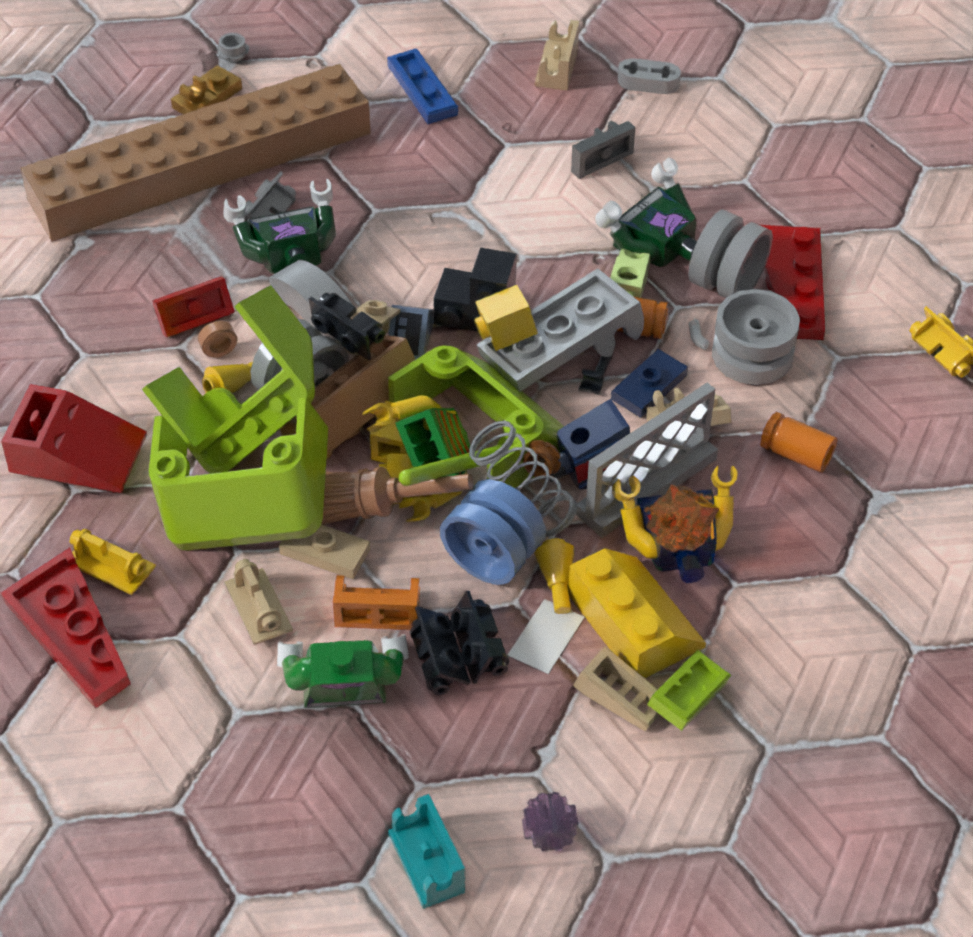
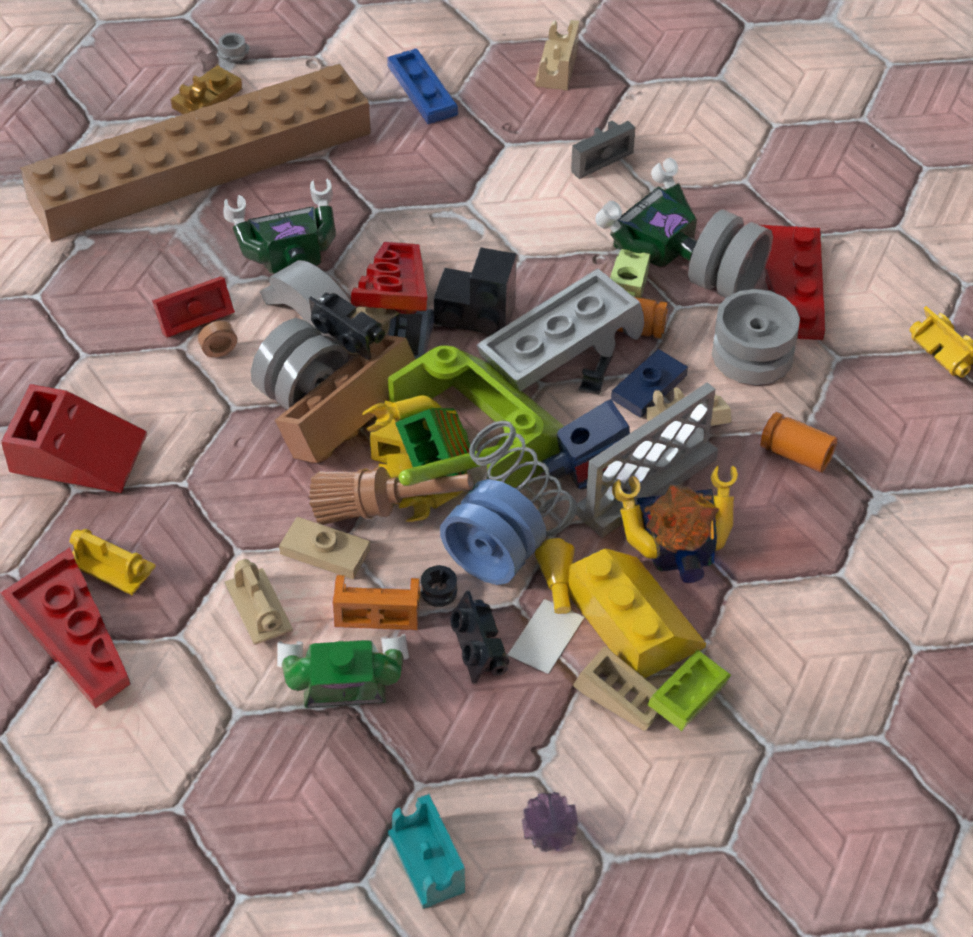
(219, 427): lime windscreen -> none
(226, 376): yellow cone -> none
(242, 505): lime windscreen -> none
(271, 197): light grey hinge -> none
(393, 280): none -> red wing
(435, 638): black hinge -> none
(442, 575): none -> black bush
(505, 318): yellow brick -> none
(546, 454): dark orange plate -> none
(649, 76): light grey beam -> none
(696, 333): white leg -> none

